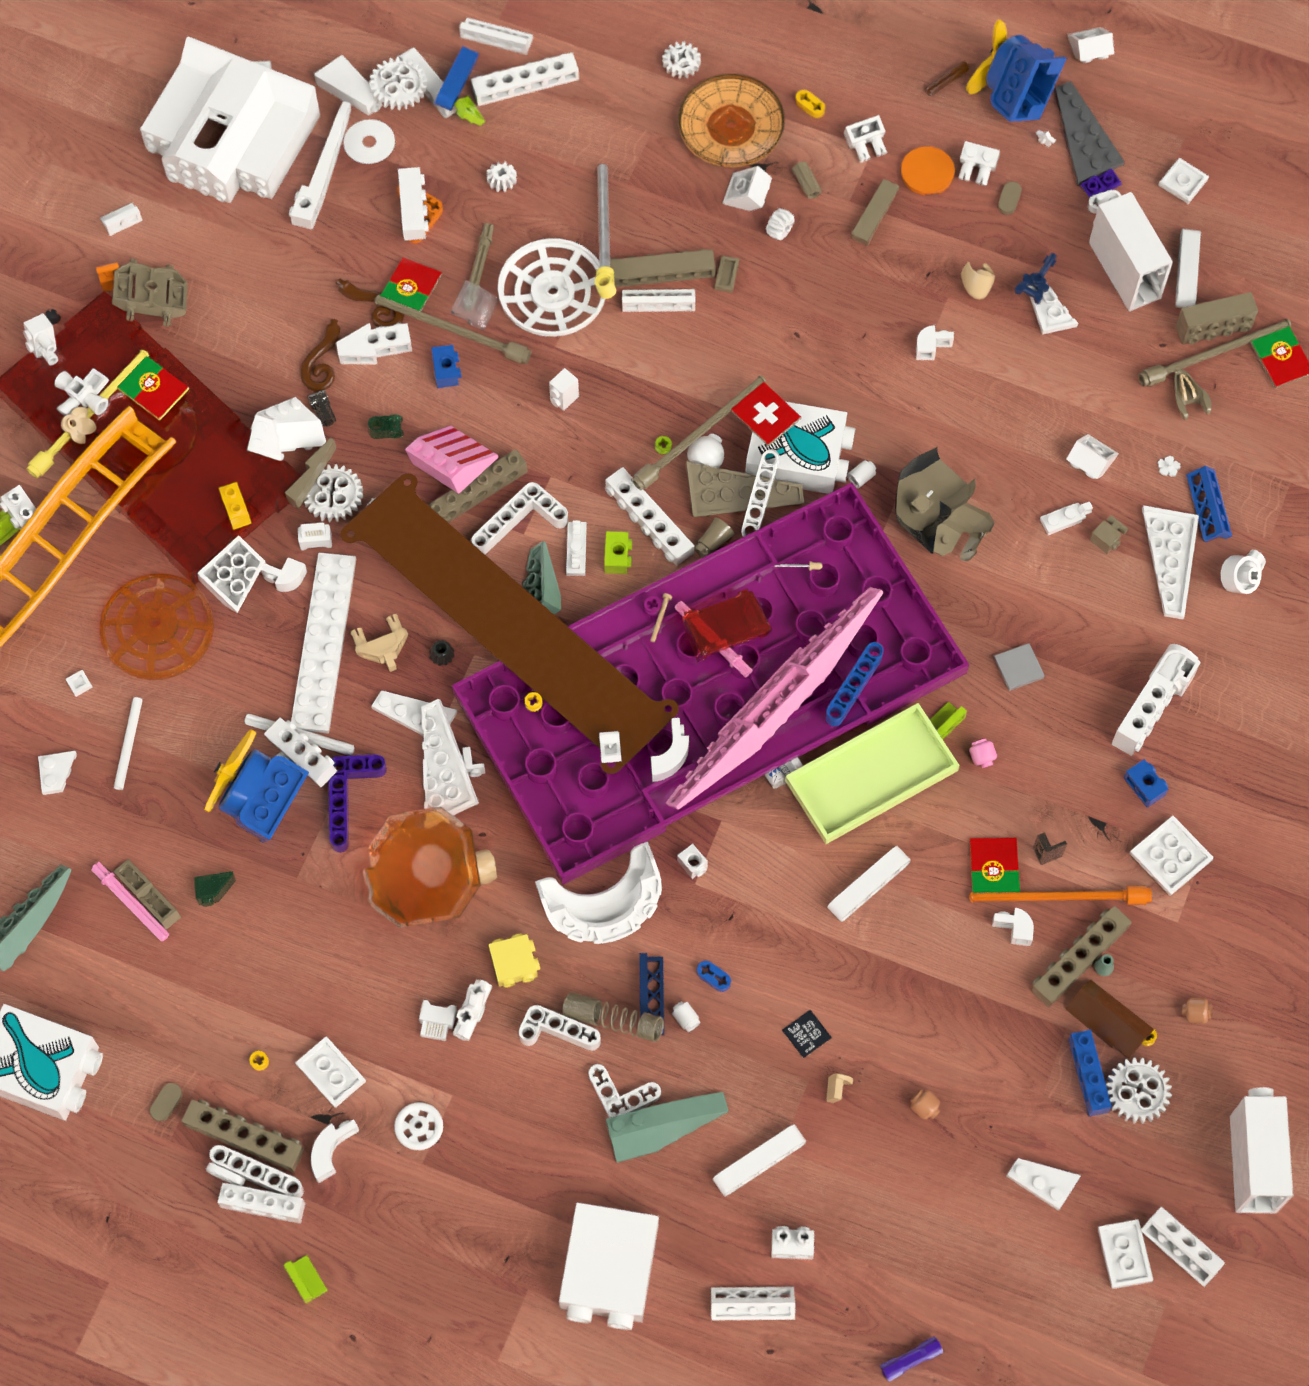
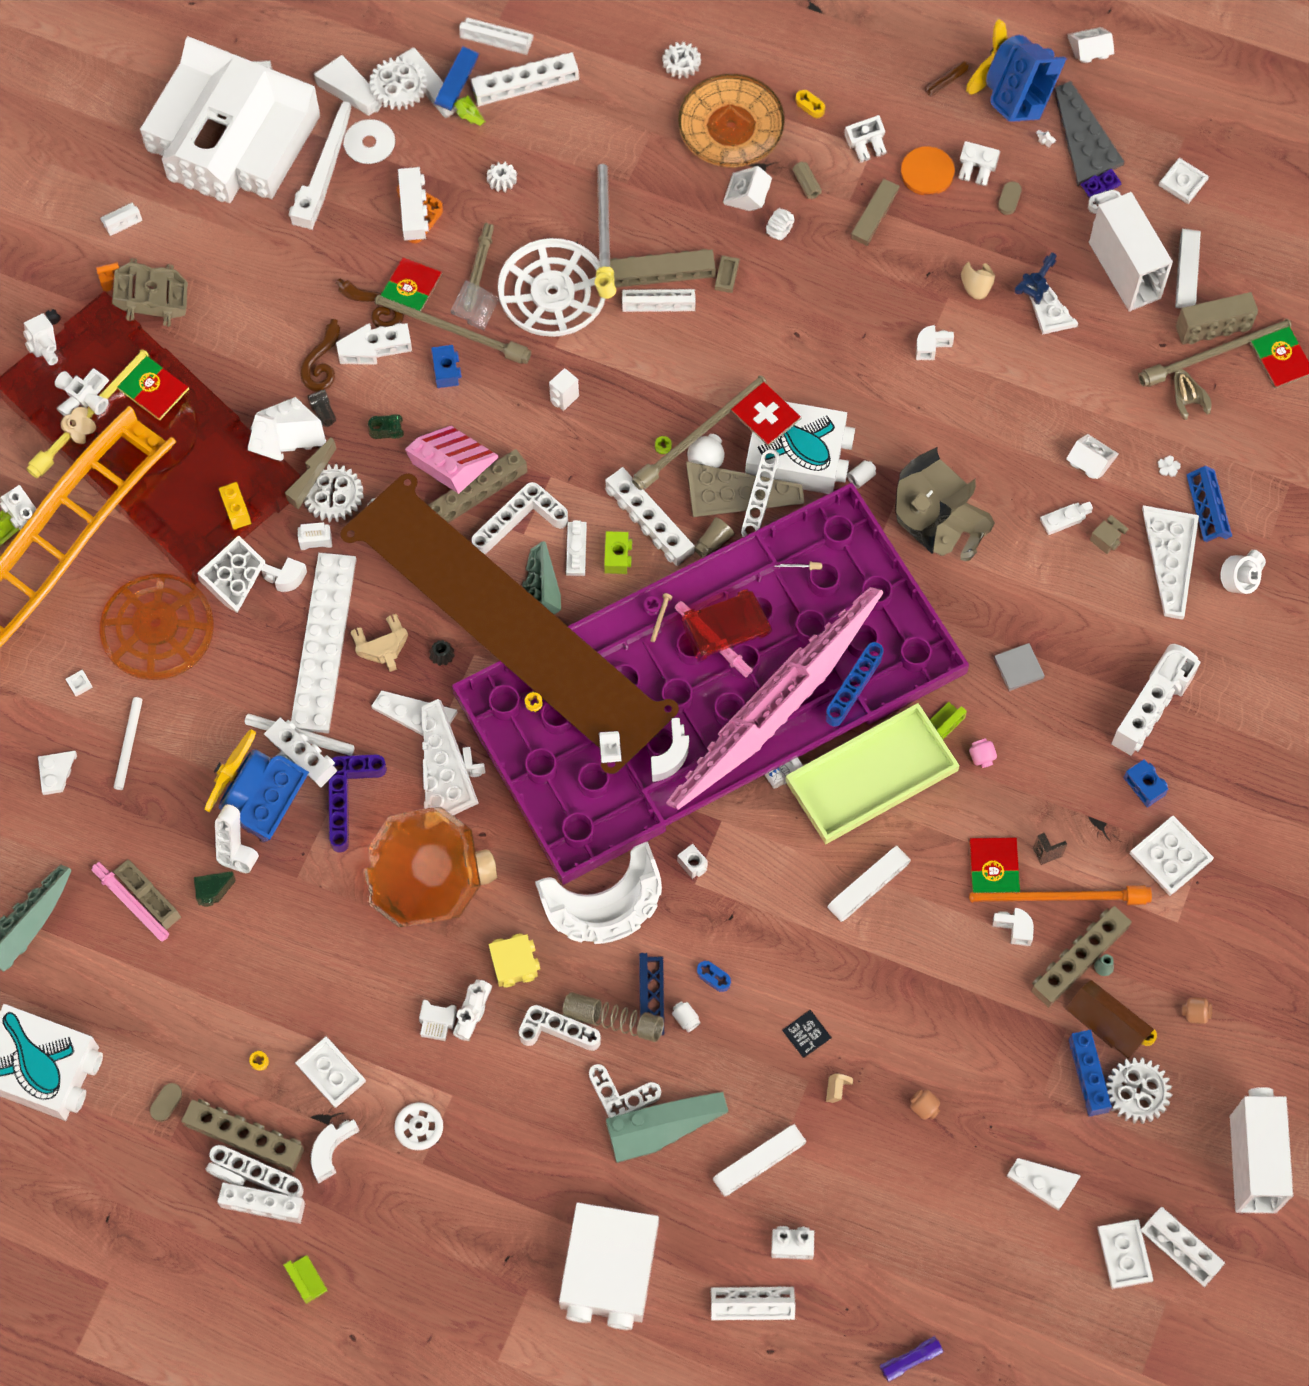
(228, 842): none -> white beam

